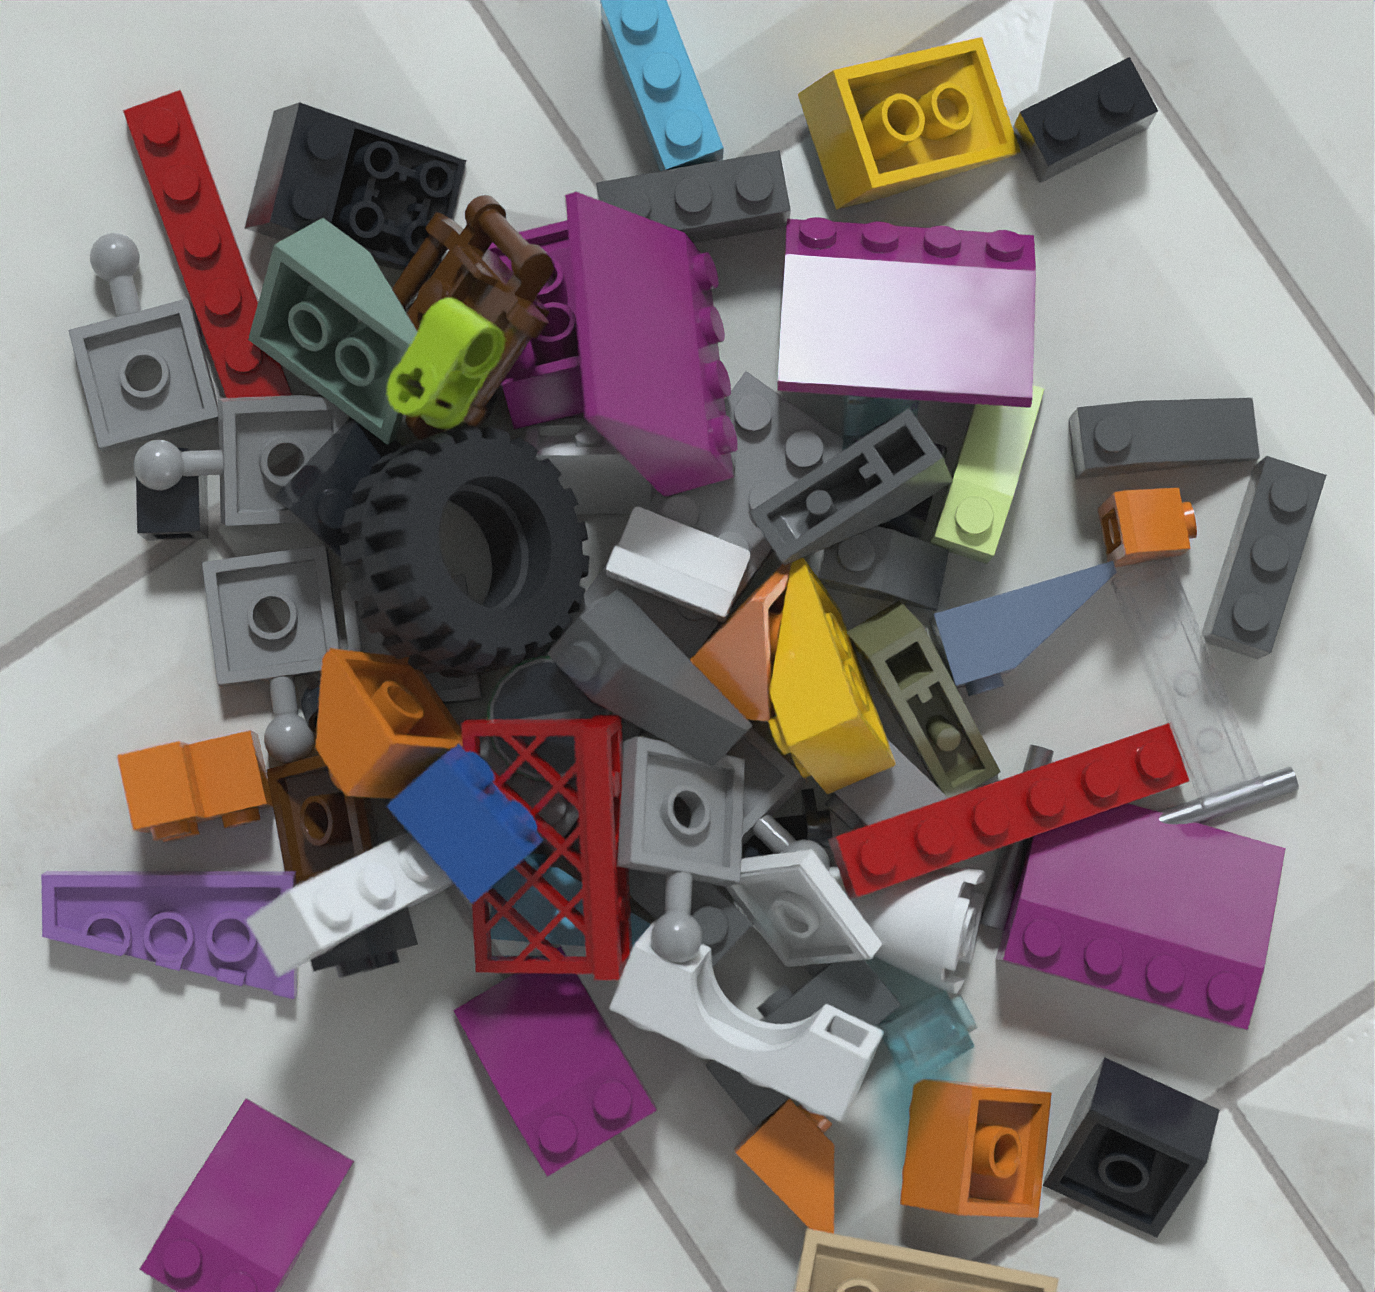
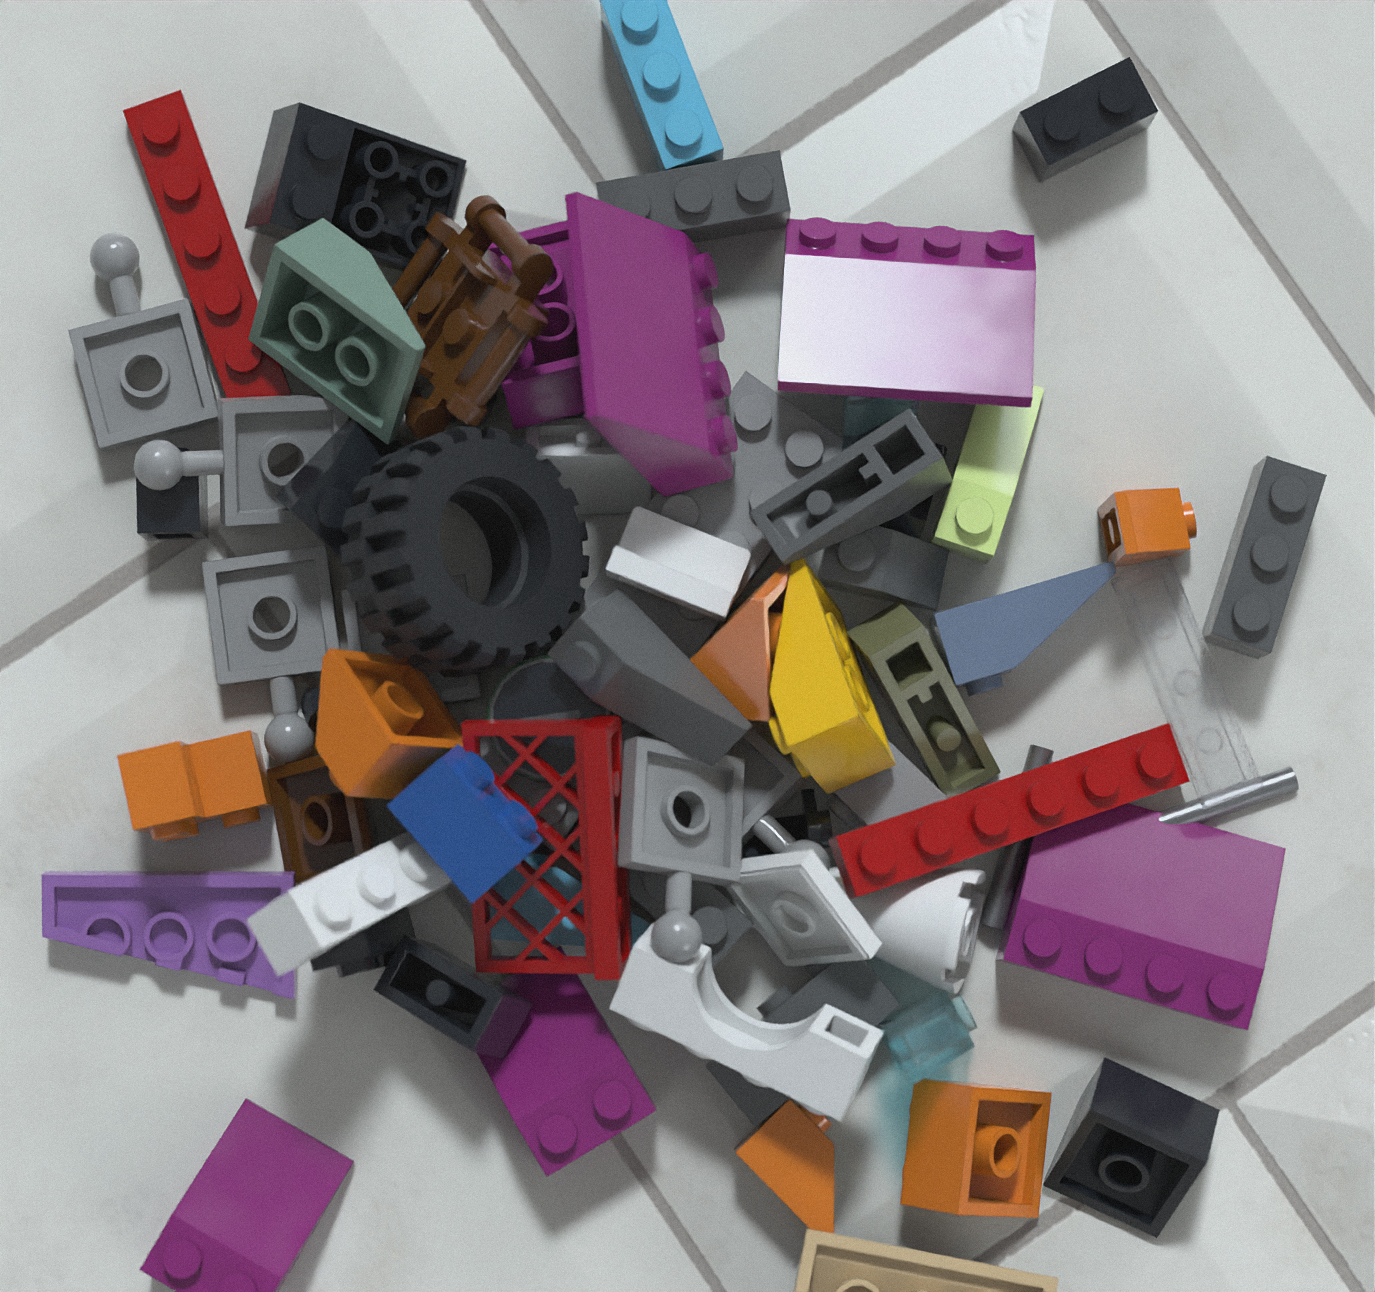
(449, 360): lime piece -> none
(453, 997): none -> black brick
(907, 121): yellow slope -> none
(1161, 435): dark grey slope -> none

